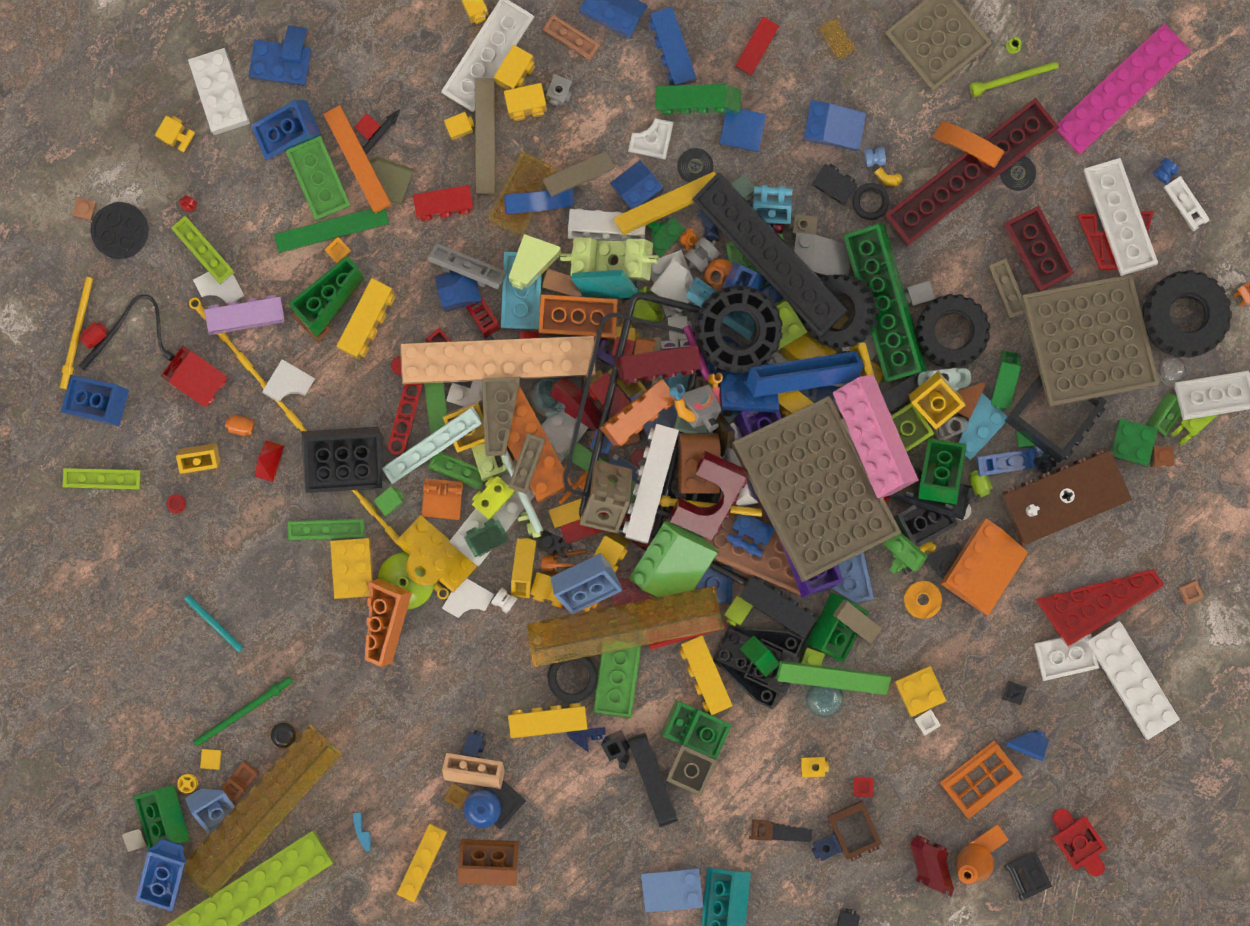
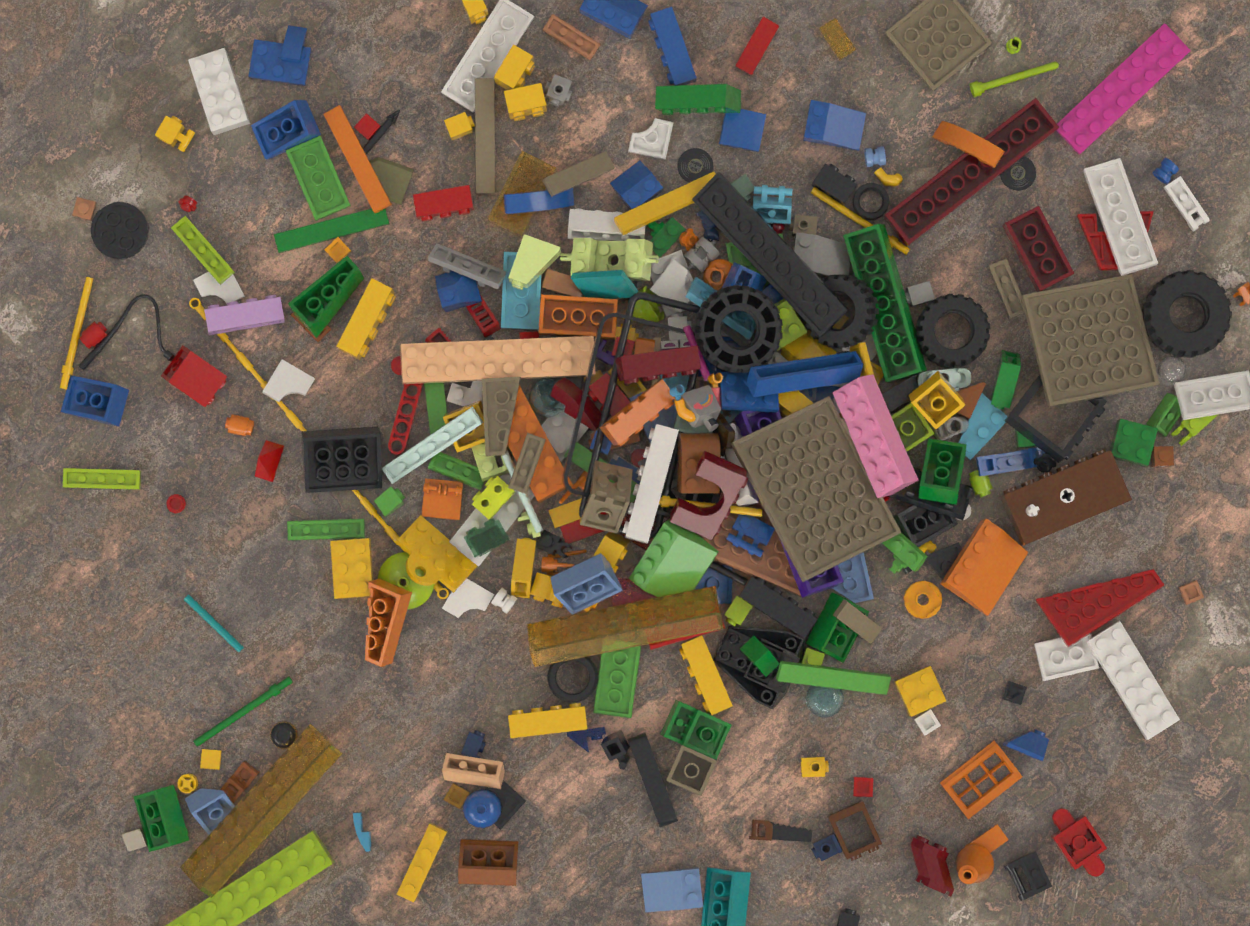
(162, 875): blue slope -> none
(198, 458): yellow brick -> none
(856, 218): none -> yellow bar

